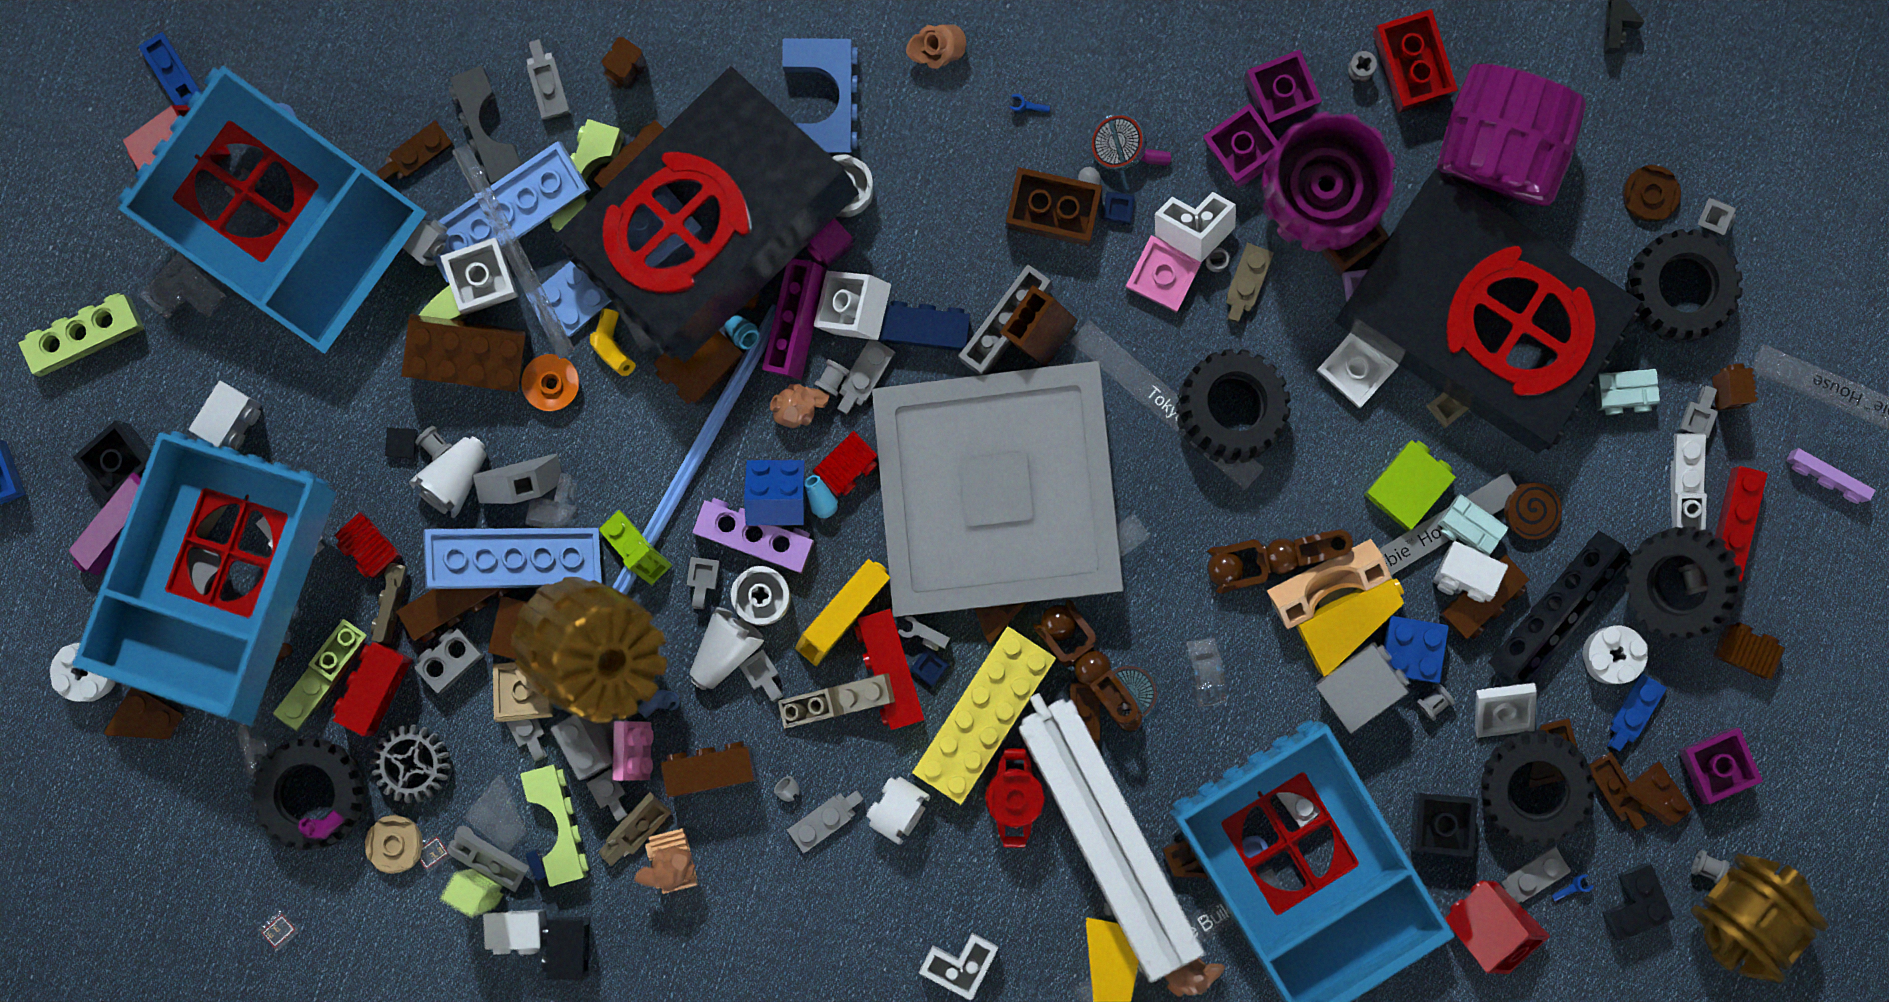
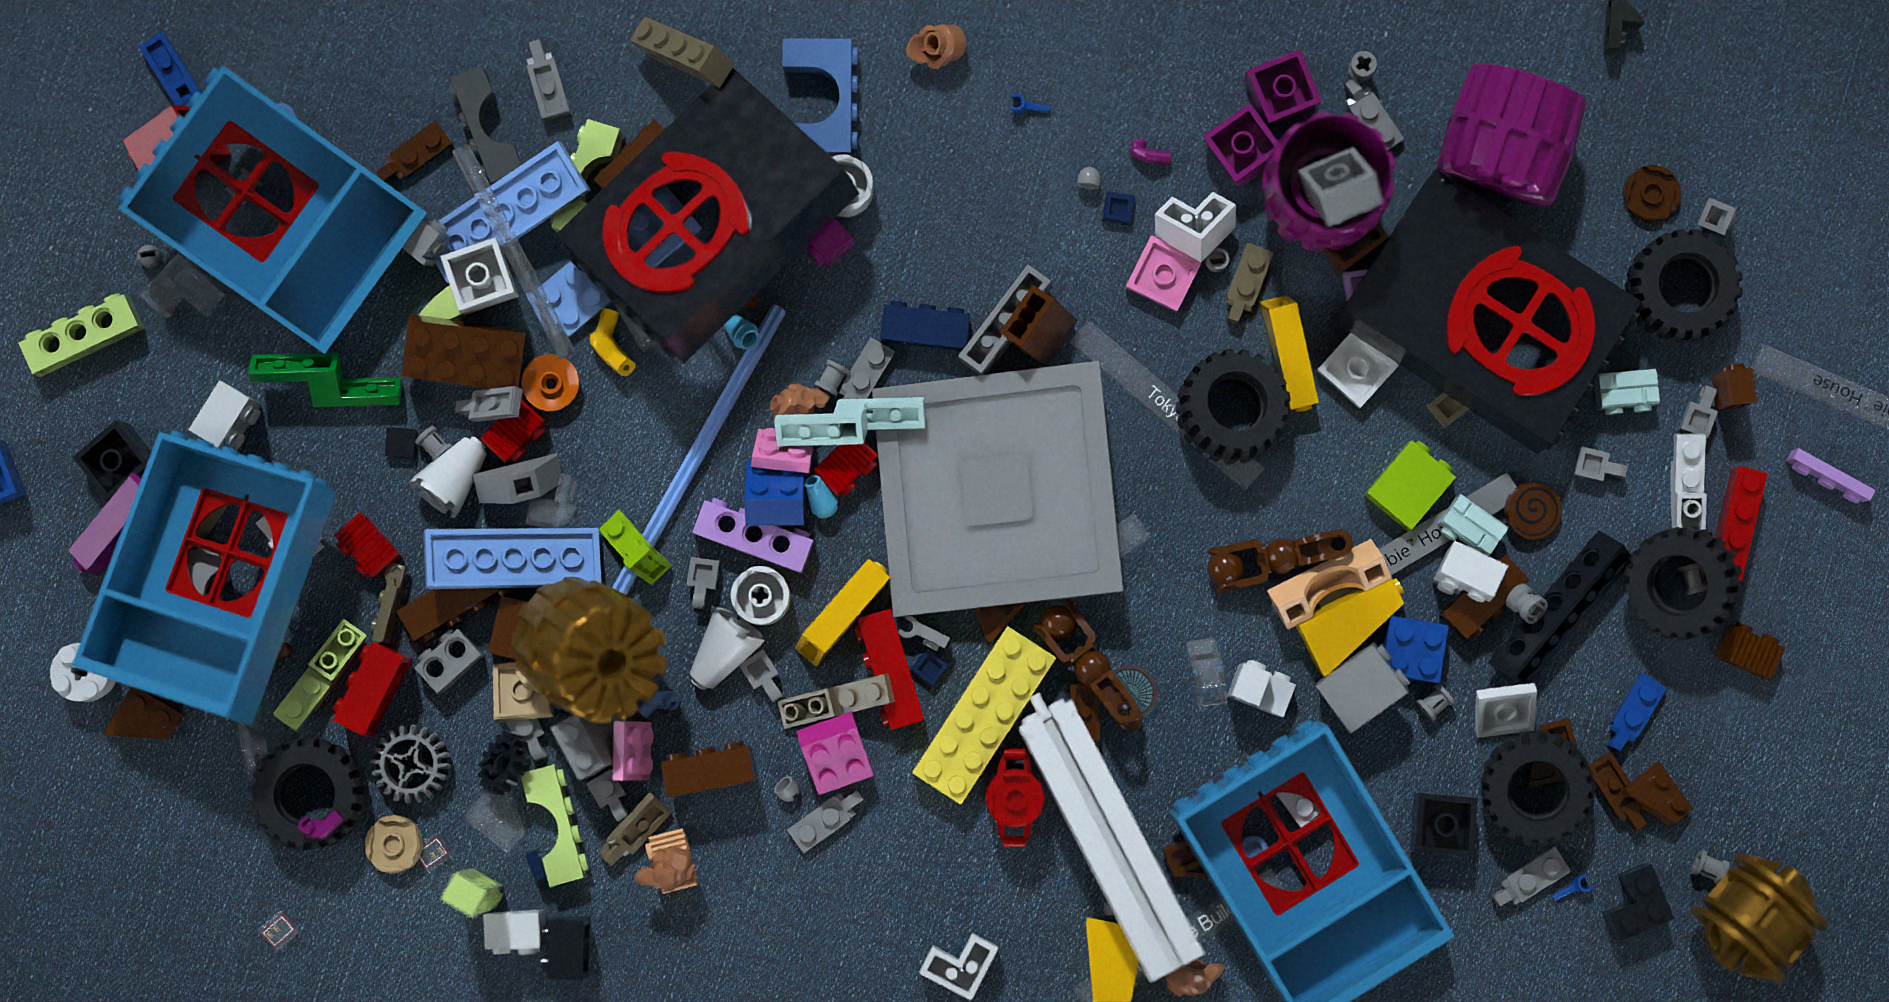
(150, 261): none -> light grey hinge
(325, 379): none -> green bracket
(487, 859): light grey plate -> none
(491, 404): none -> light grey hinge
(503, 763): none -> black gear
(511, 435): none -> red brick
(623, 64): reddish brown brick -> none
(682, 52): none -> dark tan brick
(702, 370): reddish brown brick -> none
(787, 458): none -> bright pink plate
(794, 319): magenta brick -> none
(834, 753): none -> dark pink brick
(850, 421): none -> light aqua bracket
(852, 305): white brick -> none
(898, 809): white brick -> none
(1053, 206): reddish brown brick -> none
(1118, 142): tile -> none
(1261, 689): none -> white brick
(1290, 350): none -> yellow slope
(1341, 186): none -> light grey brick
(1371, 113): none -> light grey hinge
(1415, 61): red brick -> none
(1495, 927): red slope -> none
(1524, 601): none -> light grey wheel
(1594, 465): none -> light grey plate
(1630, 648): white brick -> none
(1720, 765): magenta brick -> none

